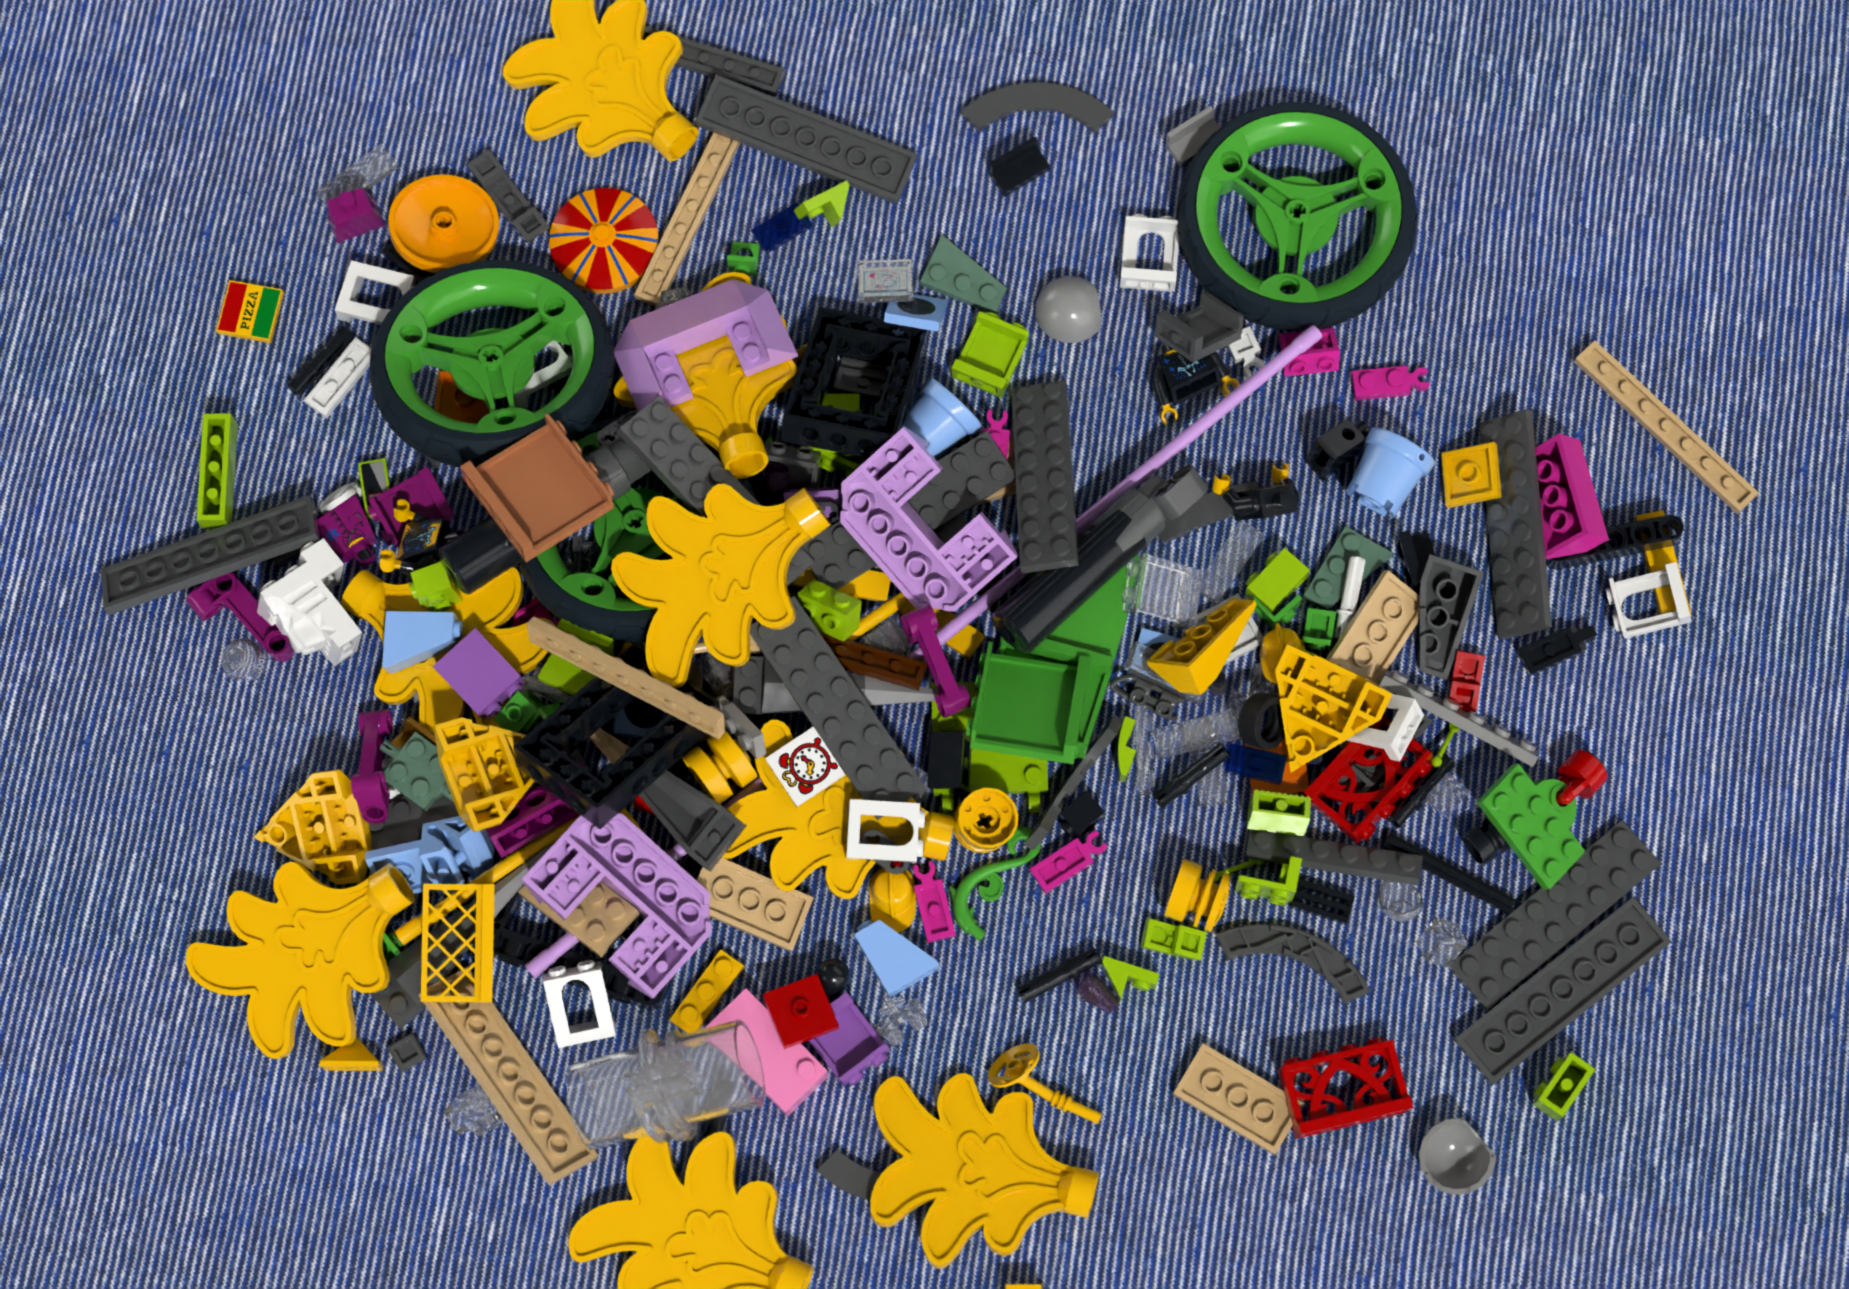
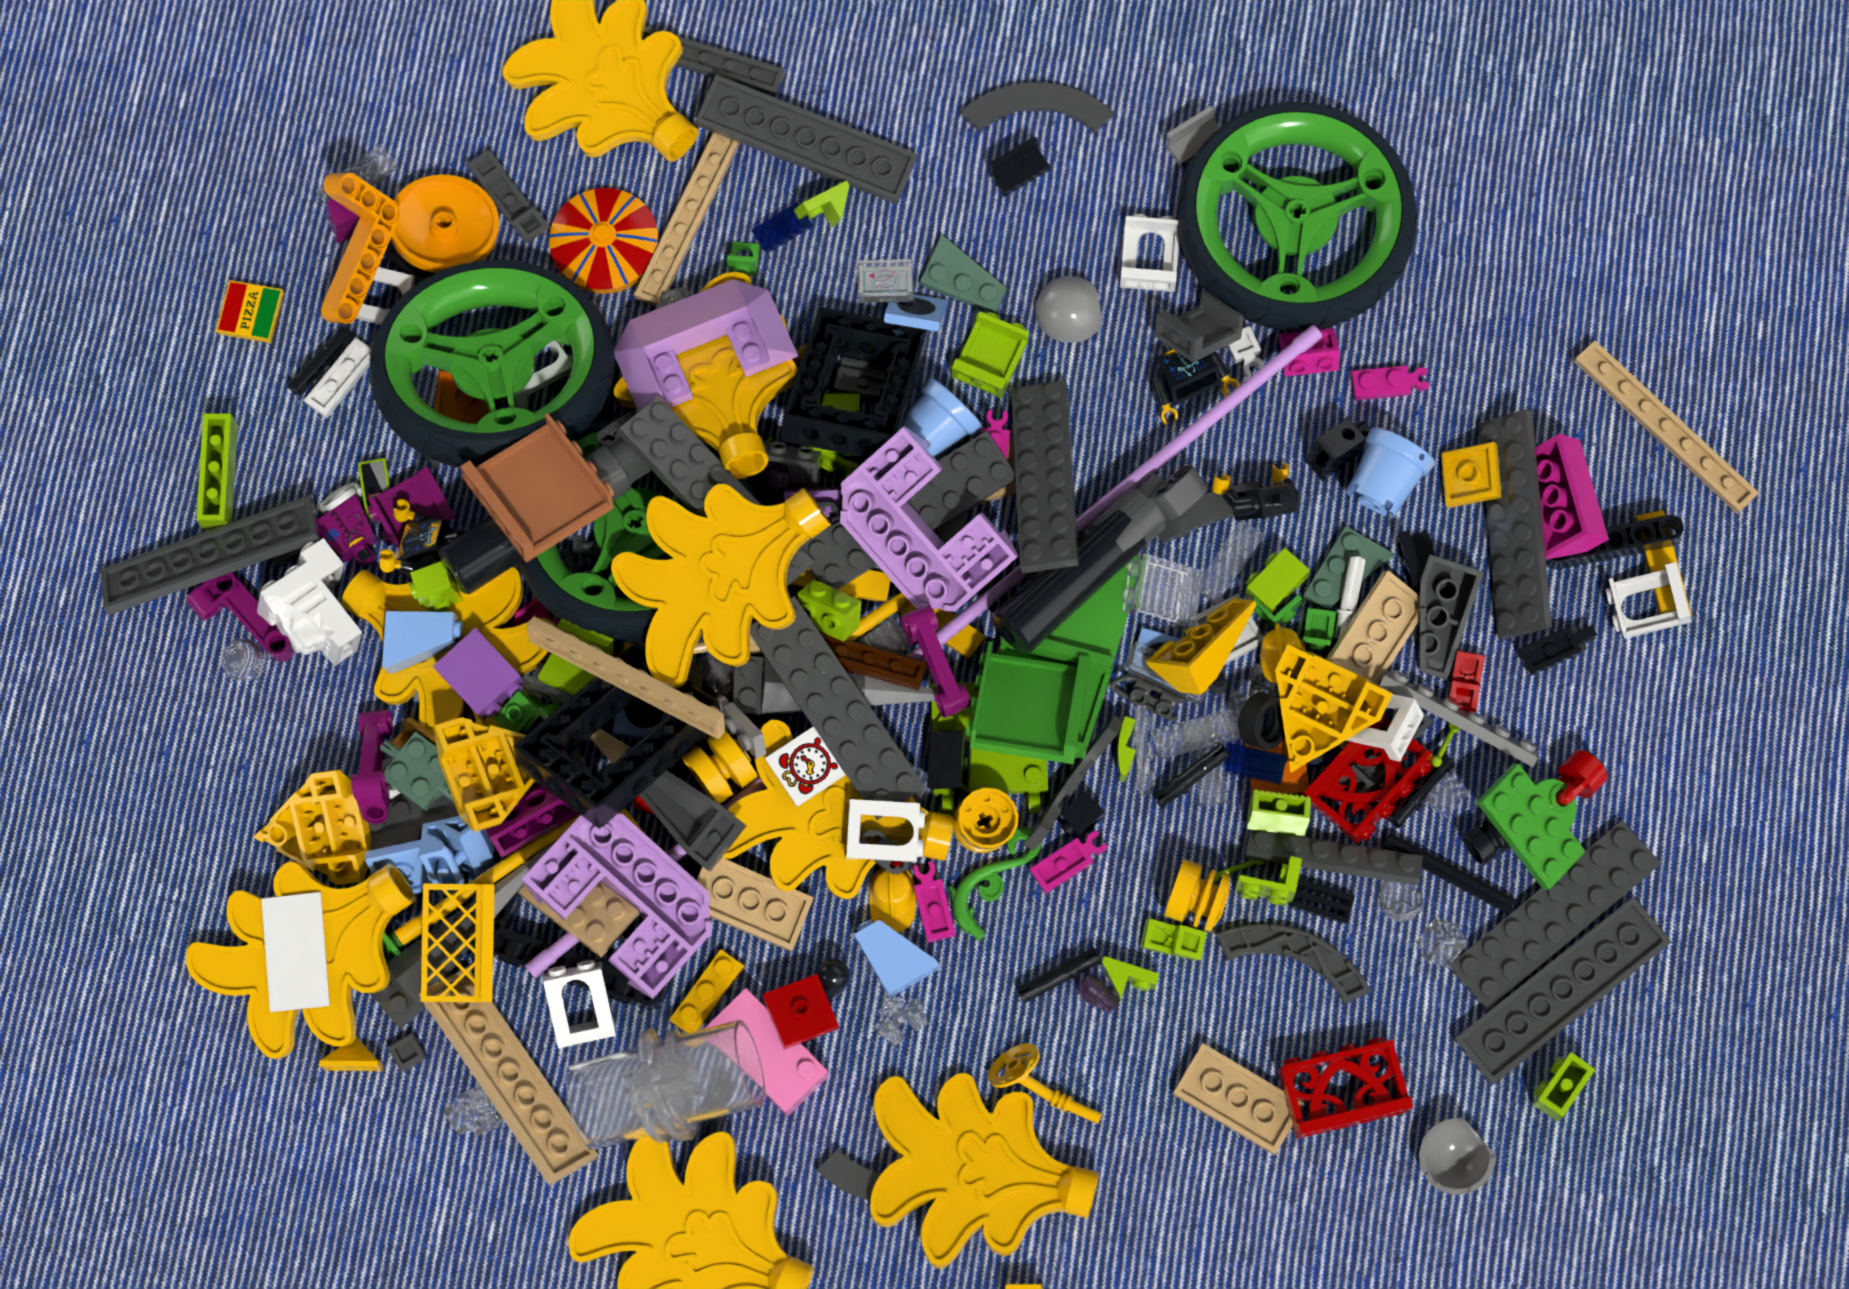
(295, 952): none -> white sticker
(364, 253): none -> light orange beam
(852, 1046): medium lavender panel -> none

